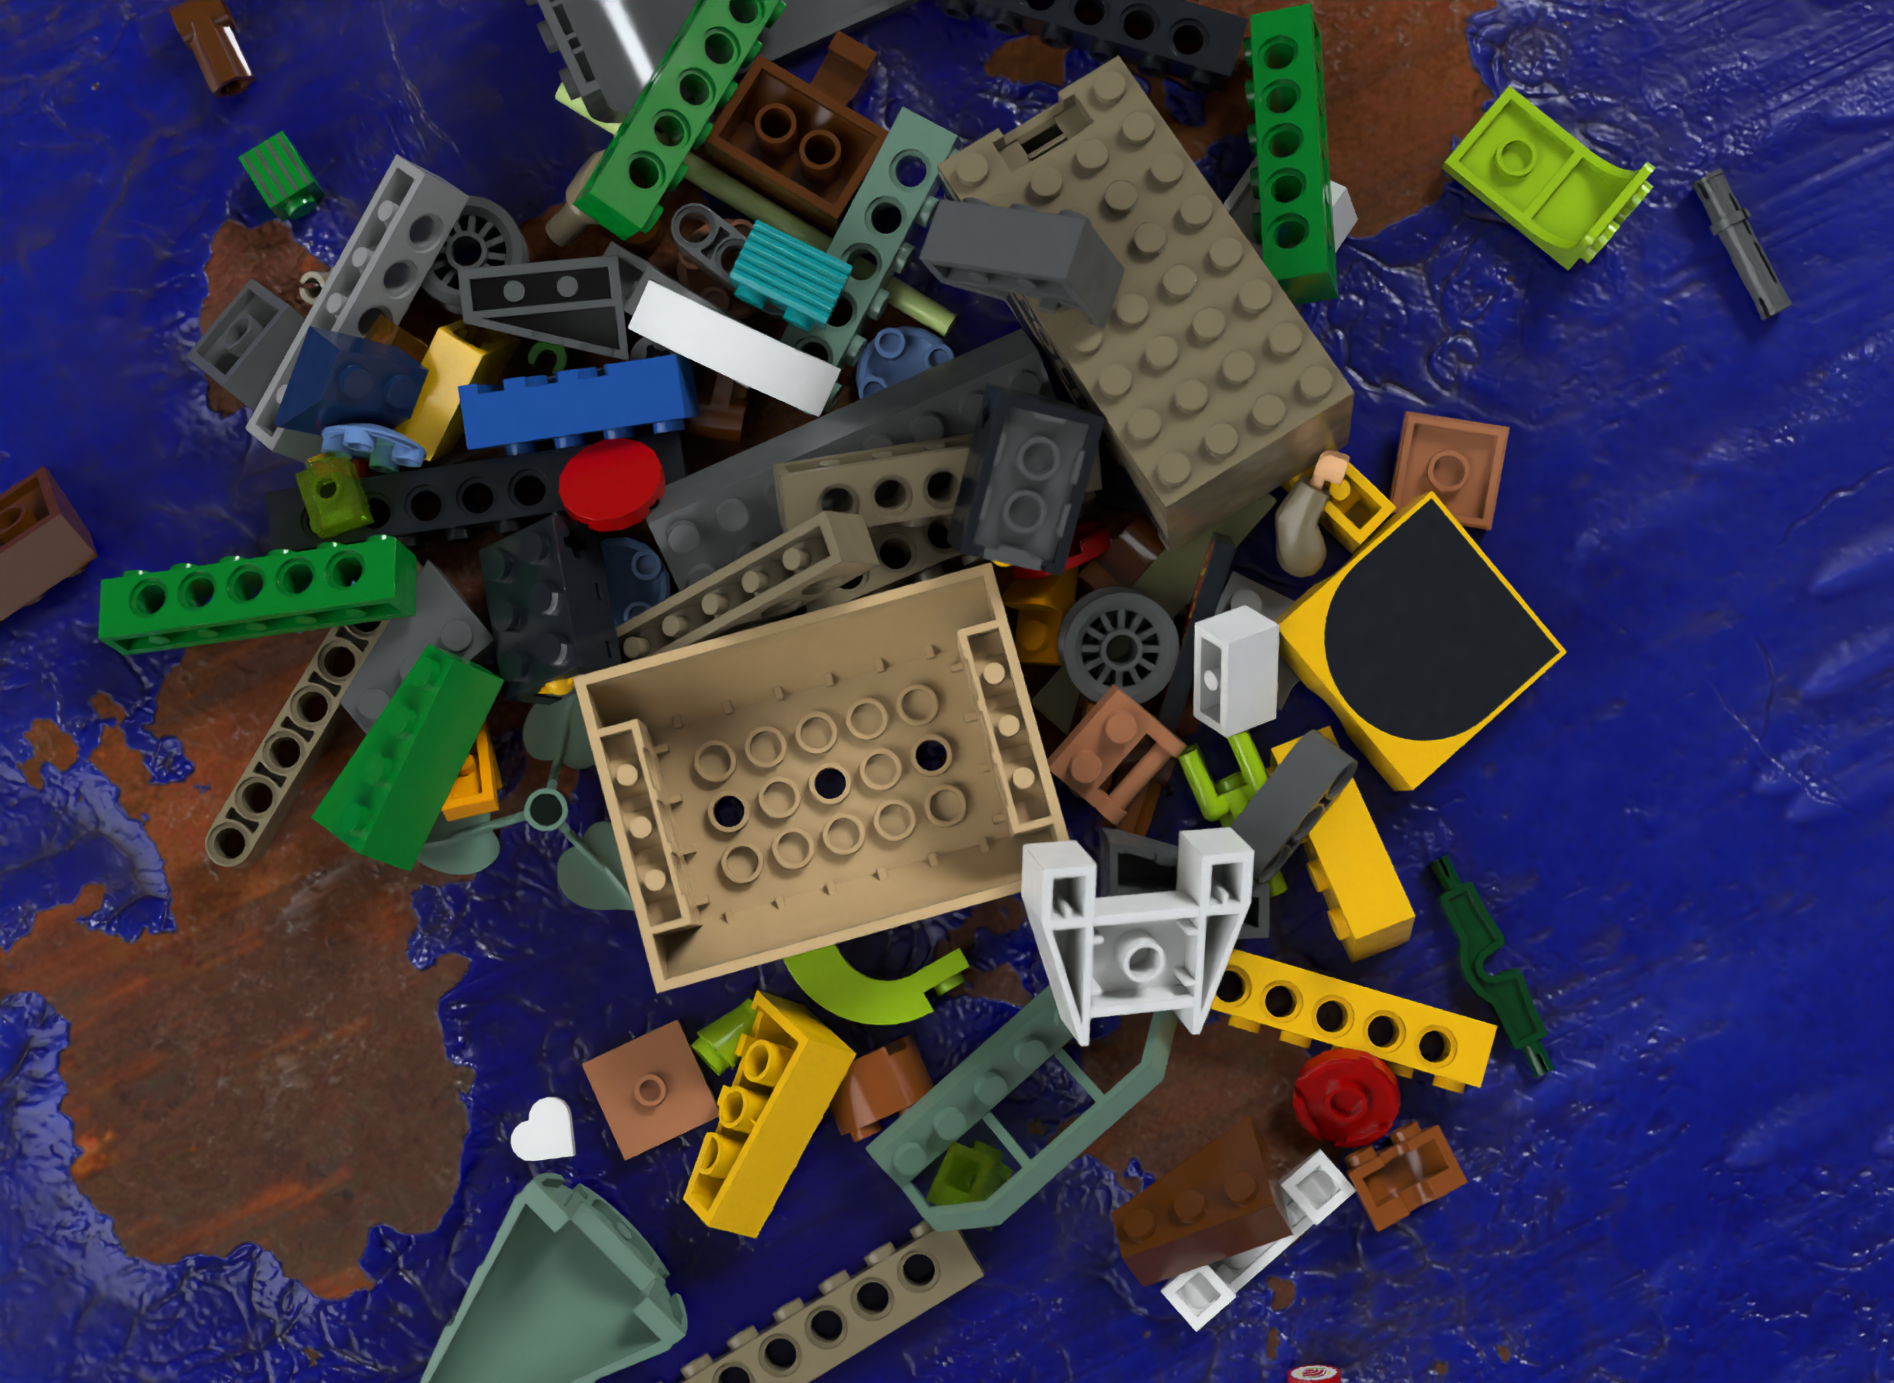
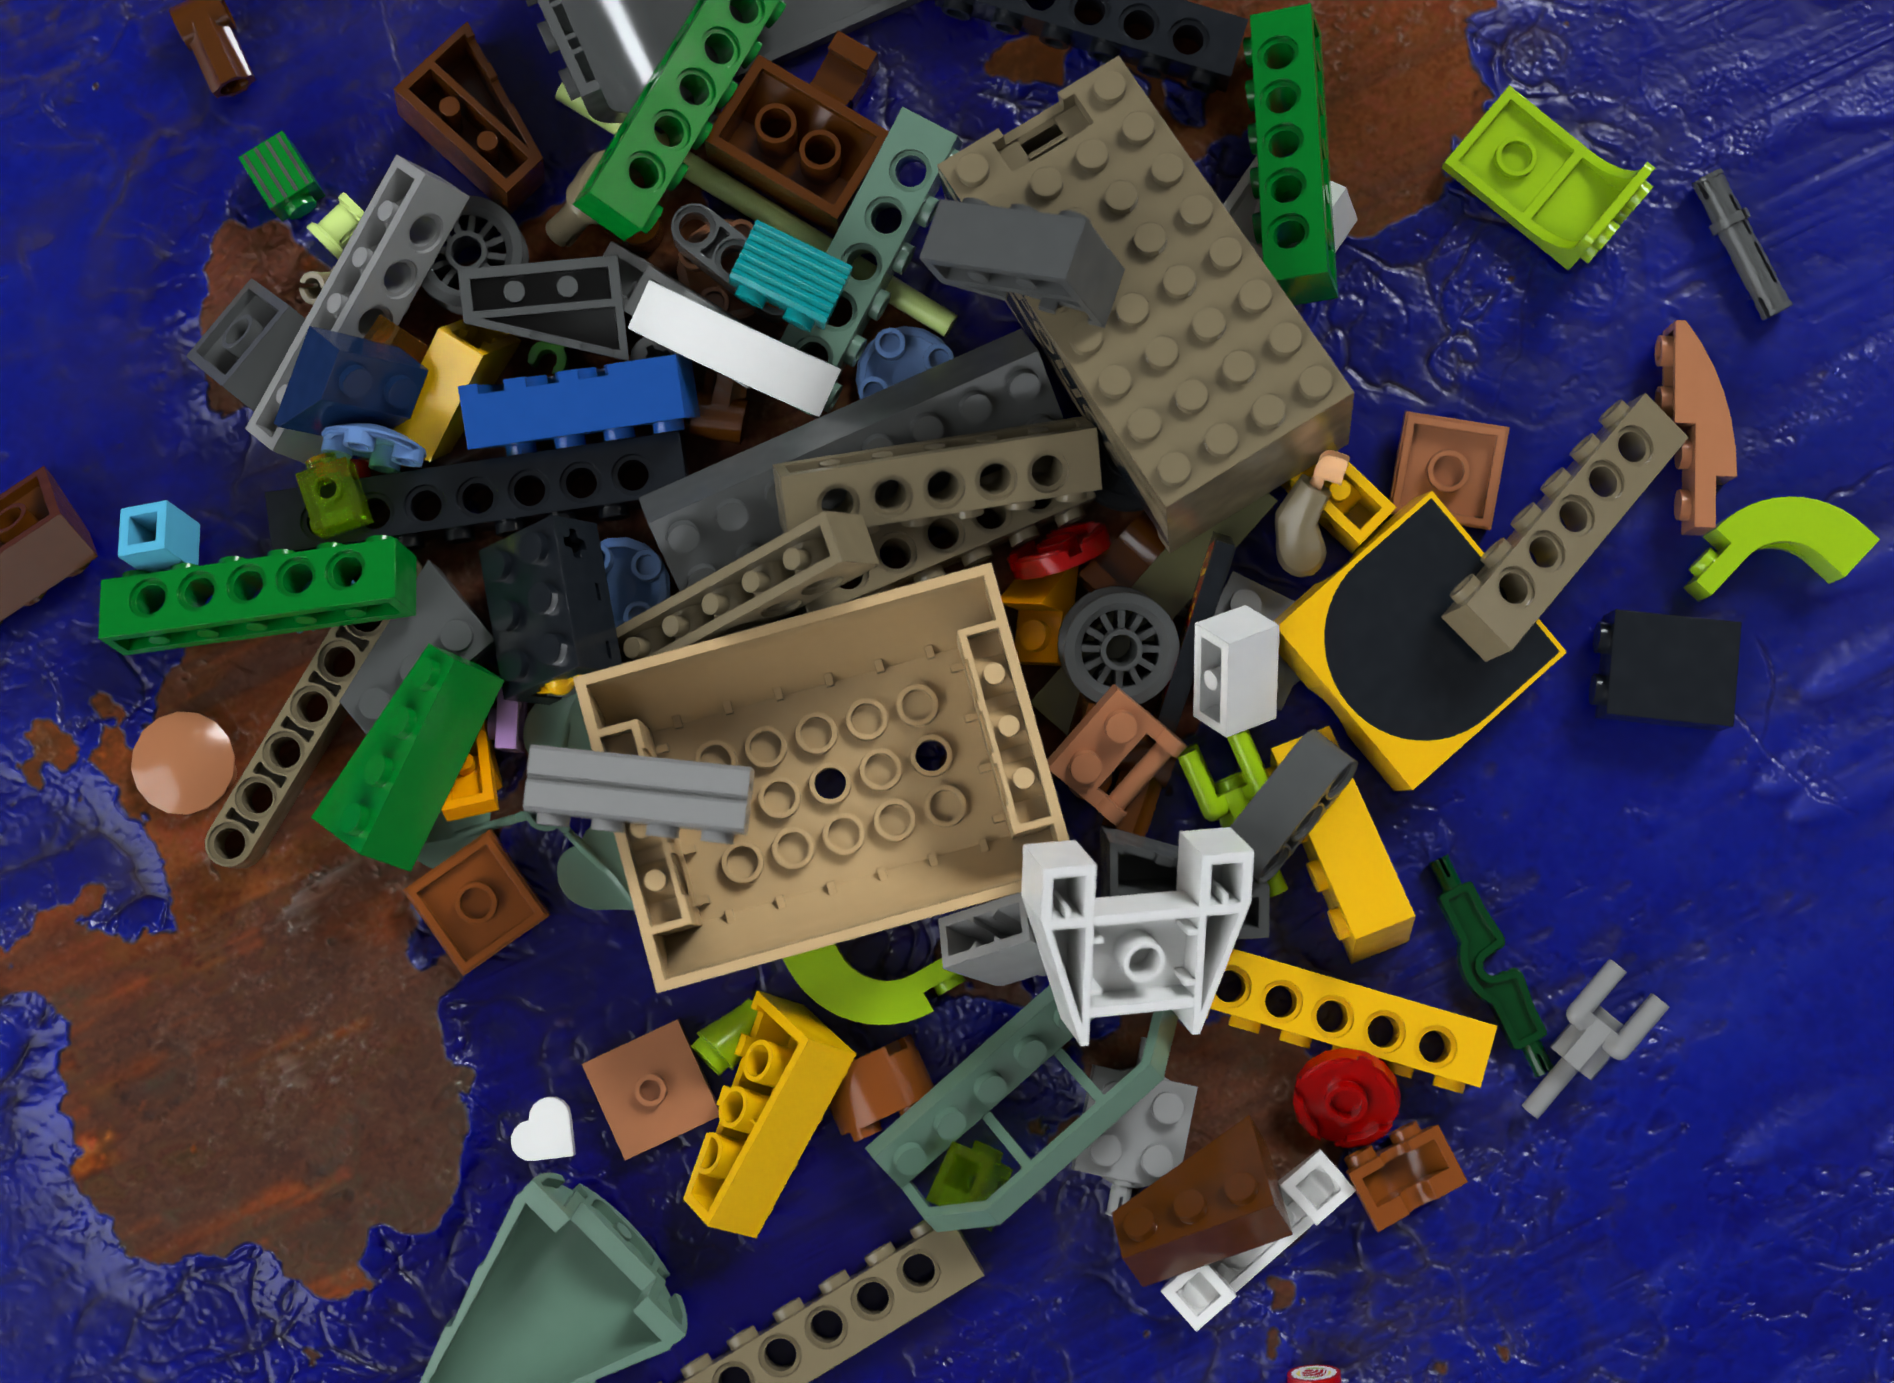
(157, 537): none -> medium azure brick
(183, 763): none -> nougat dish
(337, 225): none -> yellowish green bush
(469, 120): none -> reddish brown wedge
(477, 902): none -> dark orange plate
(507, 724): none -> lavender bracket
(612, 484): red tile -> none
(638, 791): none -> light grey brick
(991, 942): none -> light grey torso
(1024, 480): dark grey piece -> none
(1144, 1140): none -> light grey plate
(1593, 1036): none -> light grey plant
(1647, 444): none -> dark tan brick
(1666, 670): none -> black brick
(1698, 406): none -> nougat slope
(1806, 527): none -> lime arch

